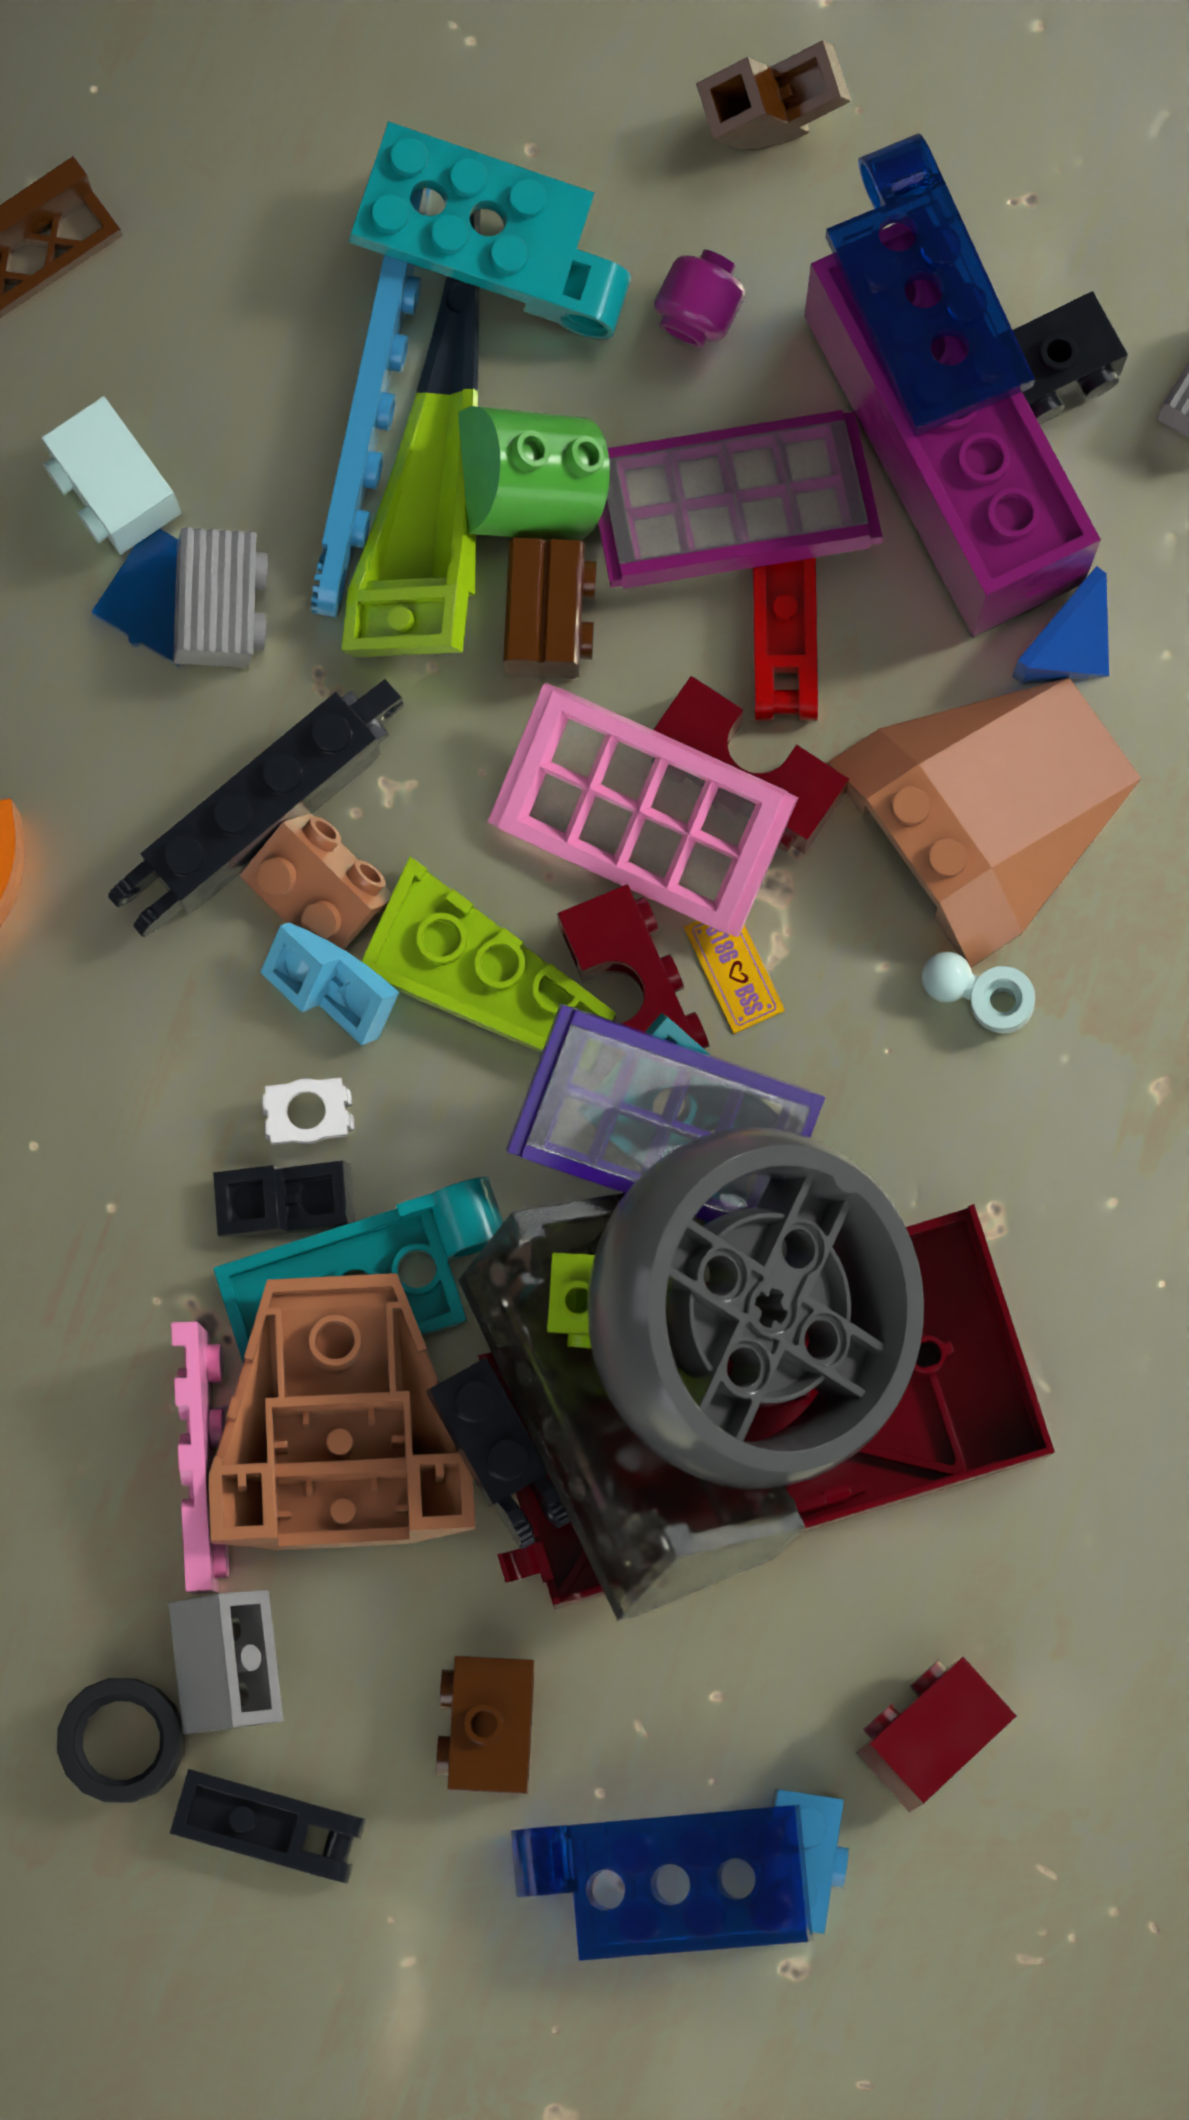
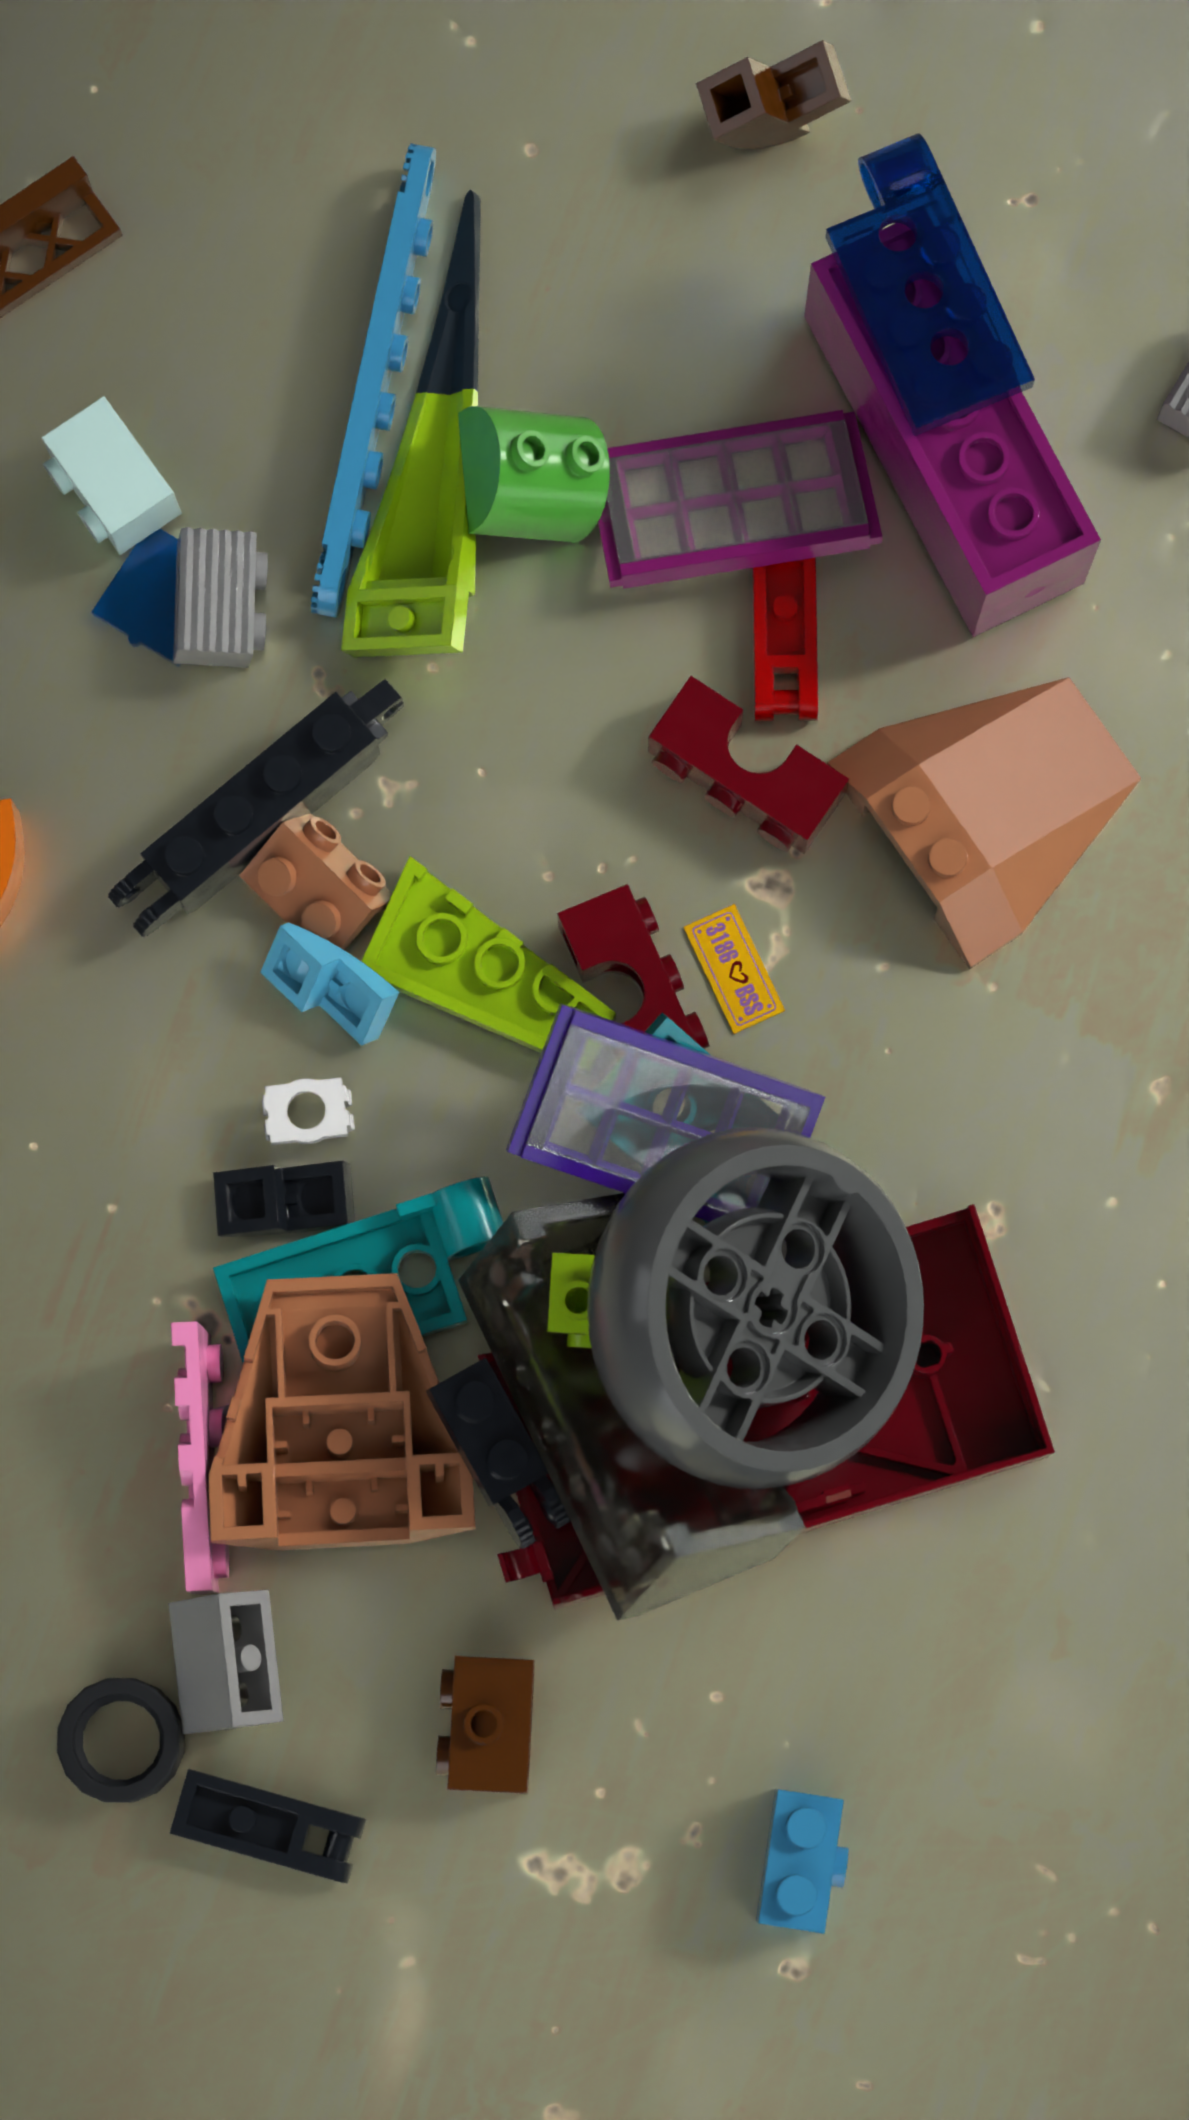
(527, 261): teal hinge -> none
(546, 608): reddish brown brick -> none
(642, 809): bright pink piece -> none
(699, 298): magenta head -> none
(709, 1918): clear blue hinge -> none
(935, 1732): dark red brick -> none
(949, 978): light aqua plate -> none
(1070, 355): black brick -> none
(1074, 639): blue slope -> none

